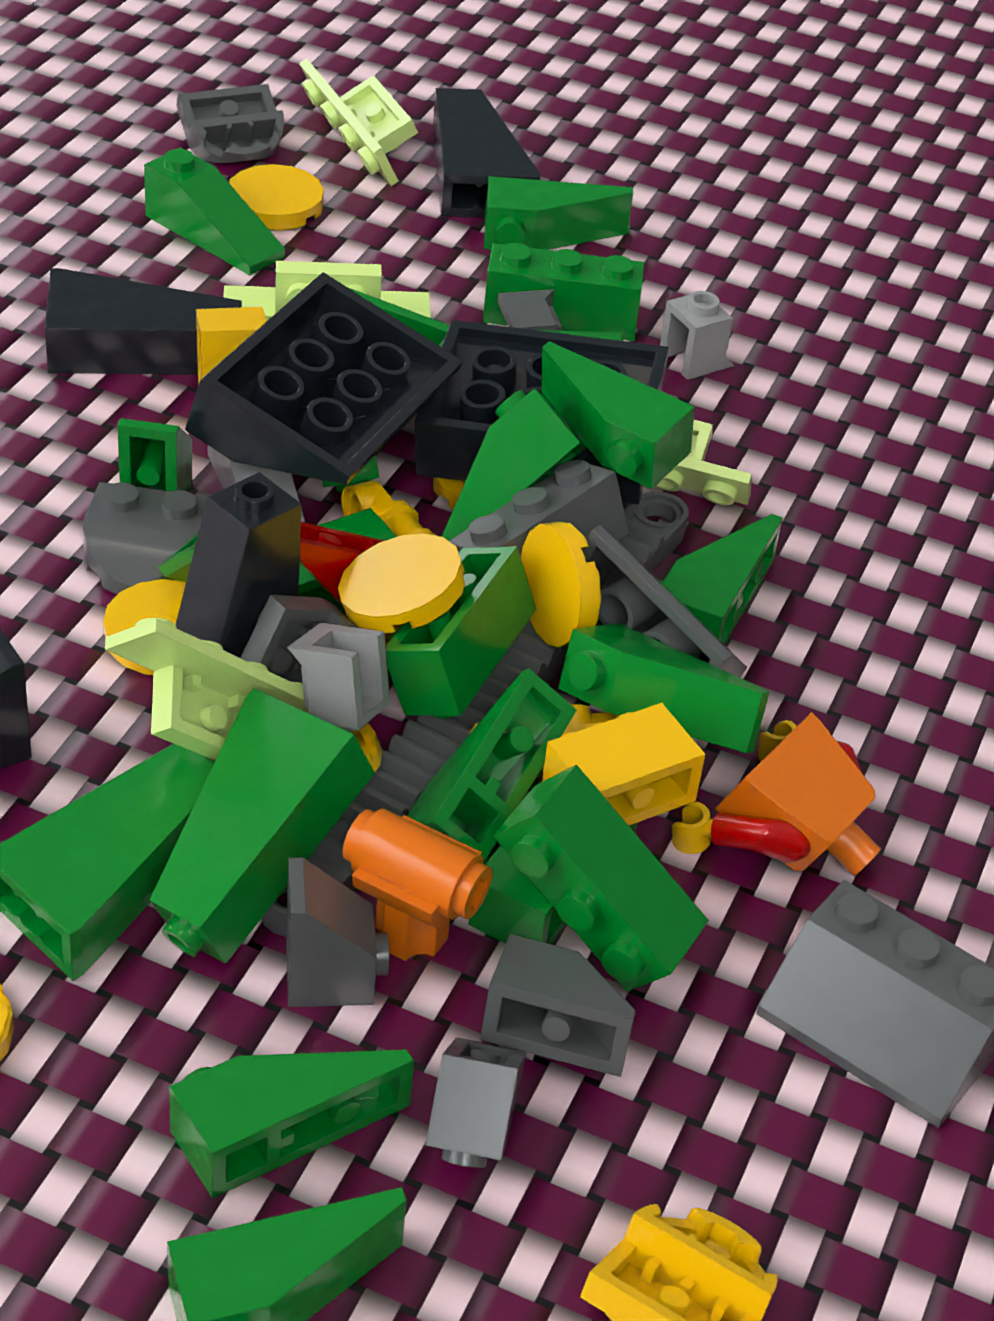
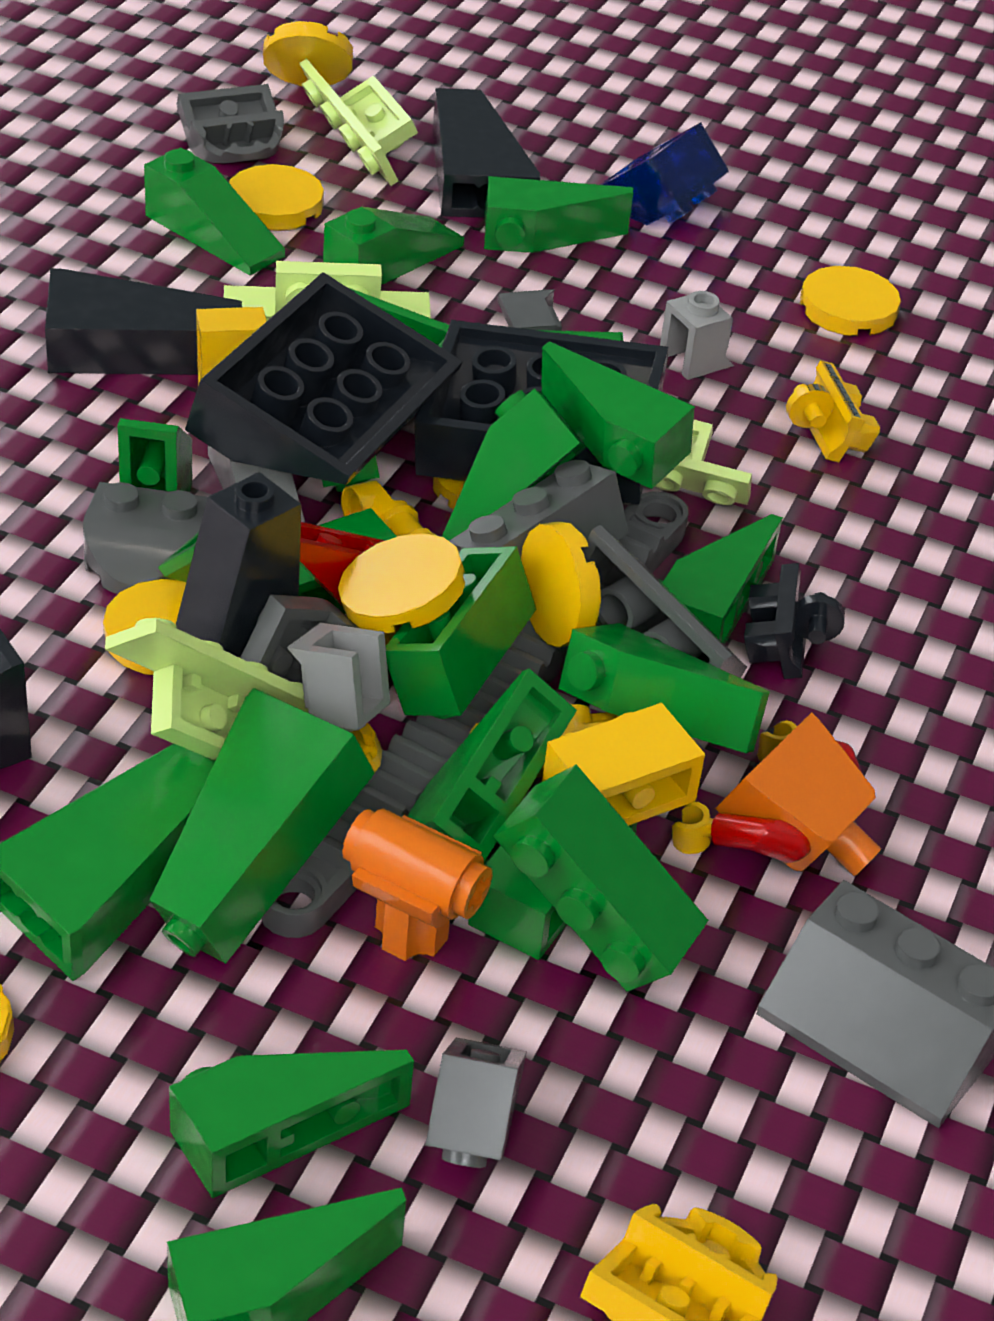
(307, 40): none -> yellow tile
(330, 941): dark grey slope -> none
(387, 238): none -> green slope
(556, 1007): dark grey slope -> none
(588, 291): green brick -> none
(672, 176): none -> clear blue slope
(787, 619): none -> black hips
(832, 413): none -> yellow hips
(850, 300): none -> yellow tile

